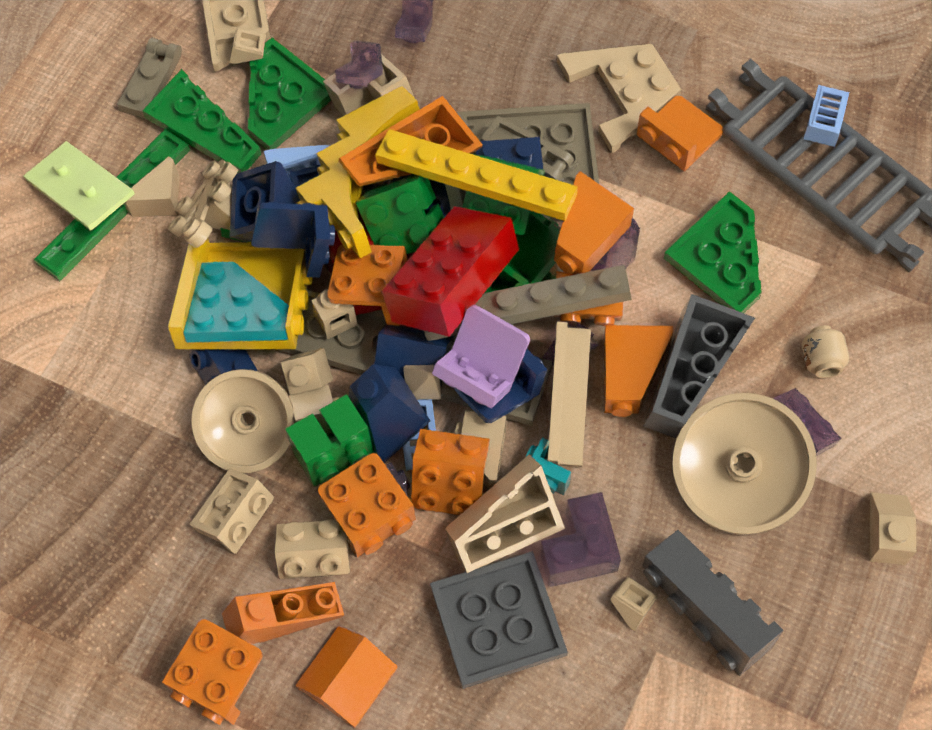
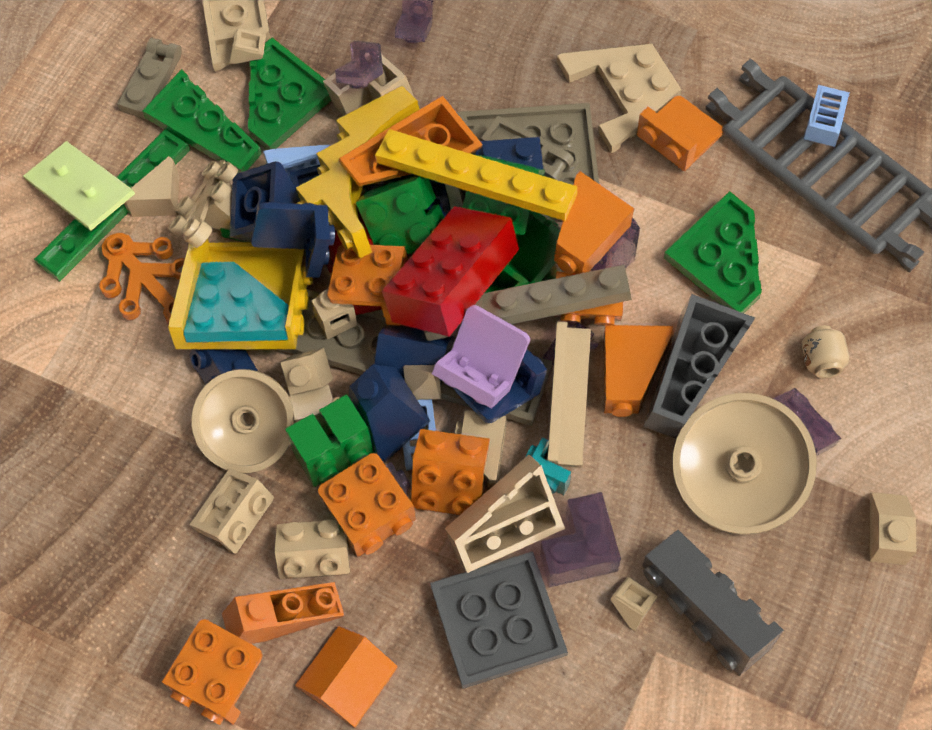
(140, 272): none -> orange plant

